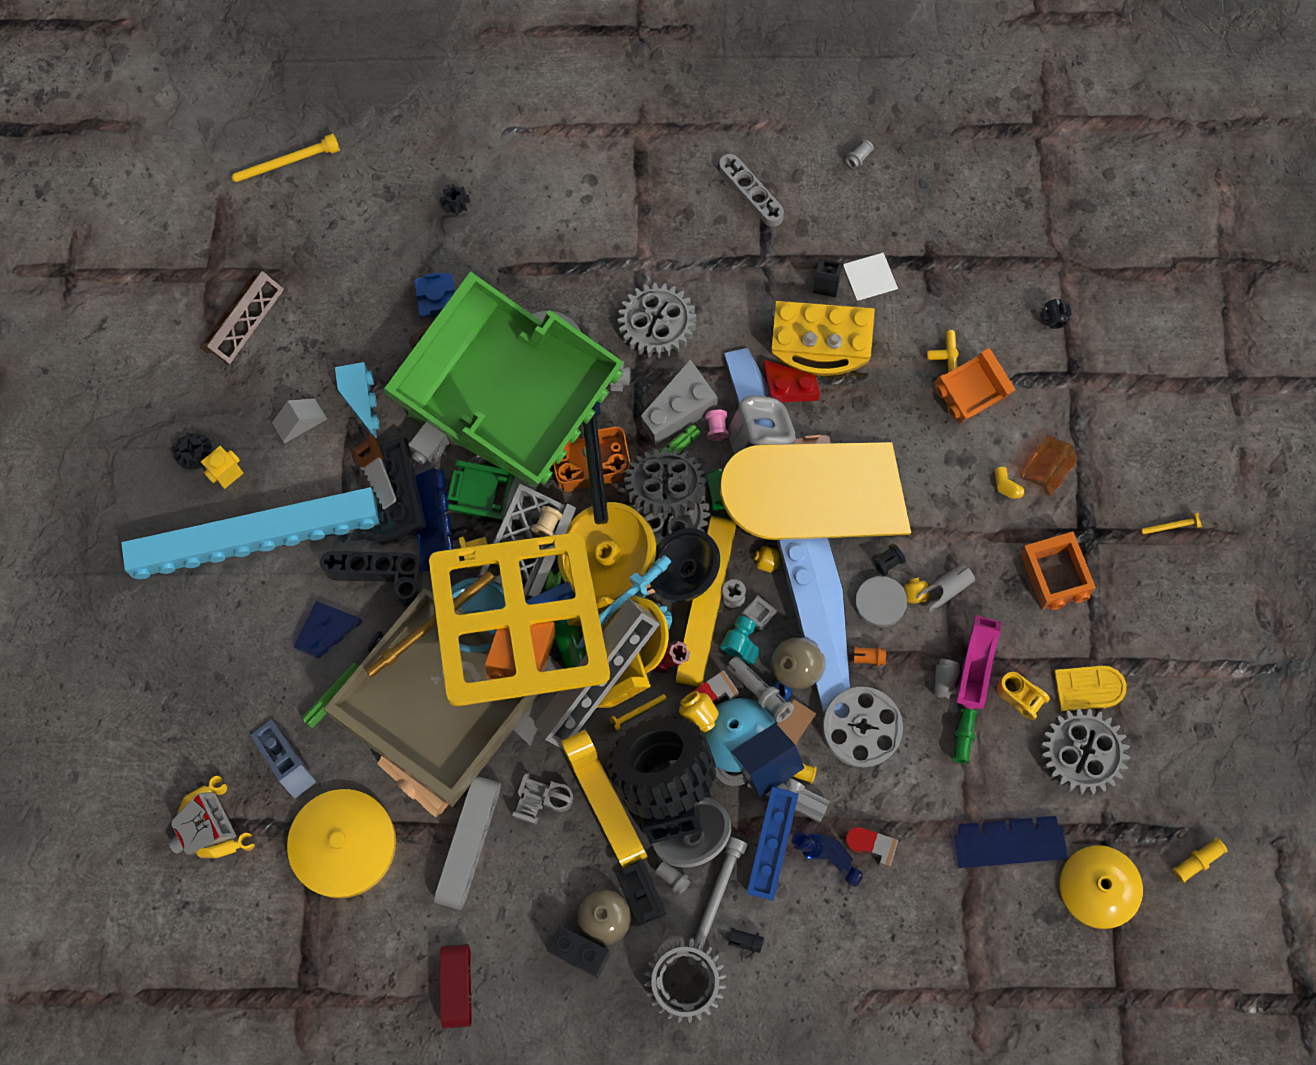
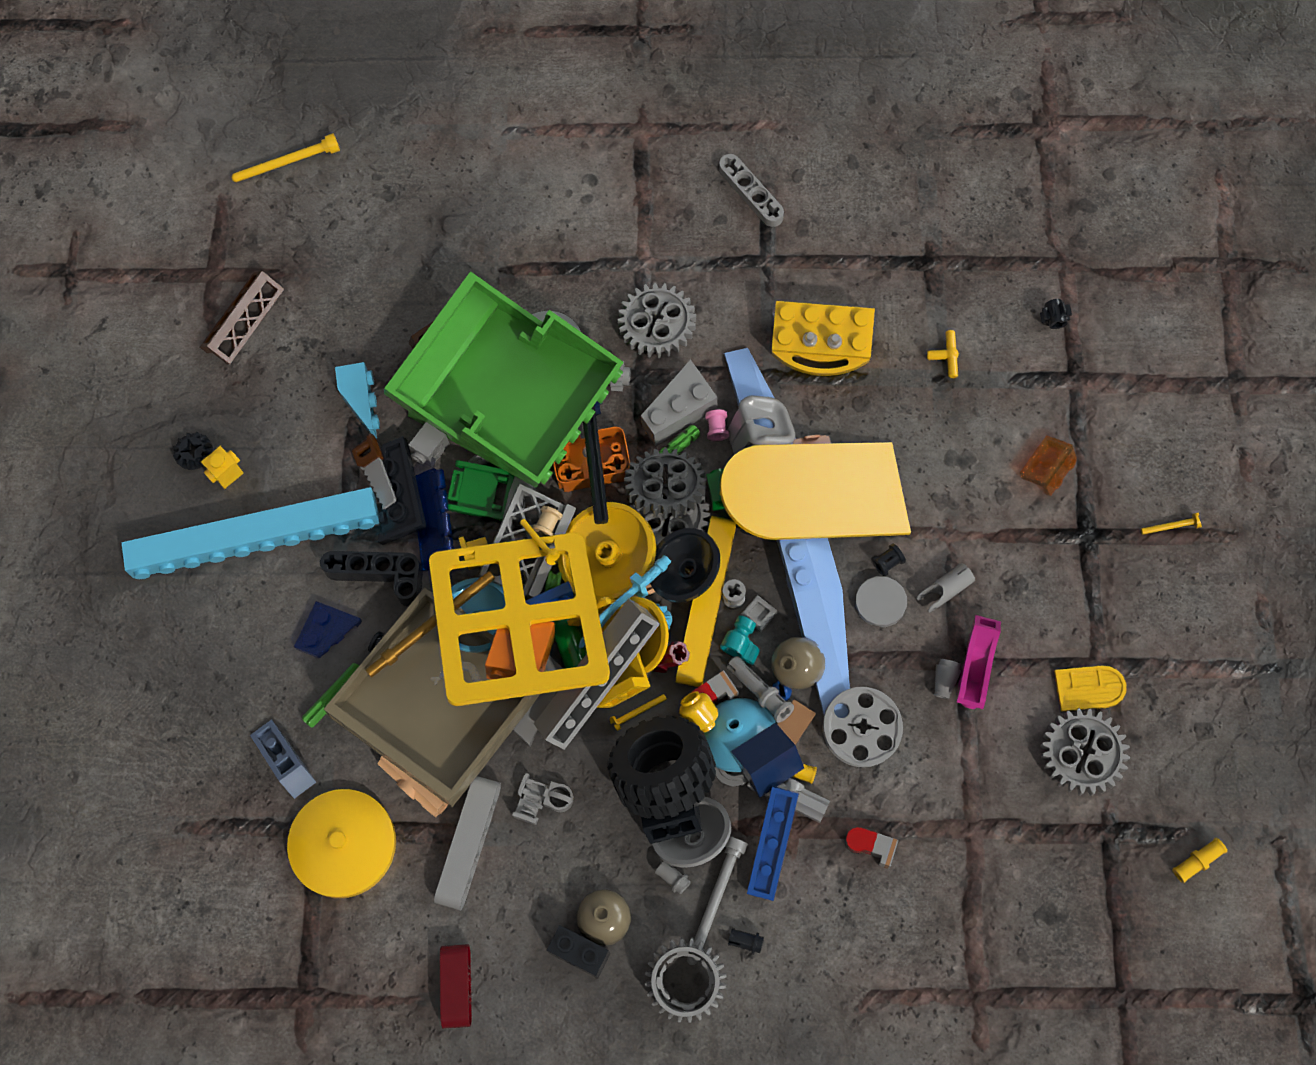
(203, 825): light grey torso -> none
(297, 418): light grey slope -> none
(433, 293): blue piece -> none
(455, 199): black gear -> none
(551, 556): none -> yellow piece
(603, 799): yellow beam -> none
(641, 893): black hinge -> none
(767, 558): yellow piece -> none
(790, 384): red wing -> none
(826, 848): clear blue arm -> none
(827, 278): black slope -> none
(855, 158): light grey pin -> none
(870, 276): white sticker -> none
(872, 656): orange pin -> none
(914, 588): yellow piece -> none
(964, 736): green pin -> none
(974, 386): orange panel -> none
(1006, 486): yellow arm -> none
(1015, 846): clear blue windscreen -> none
(1023, 696): yellow piece -> none
(1048, 547): orange window -> none
(1085, 896): yellow dish -> none

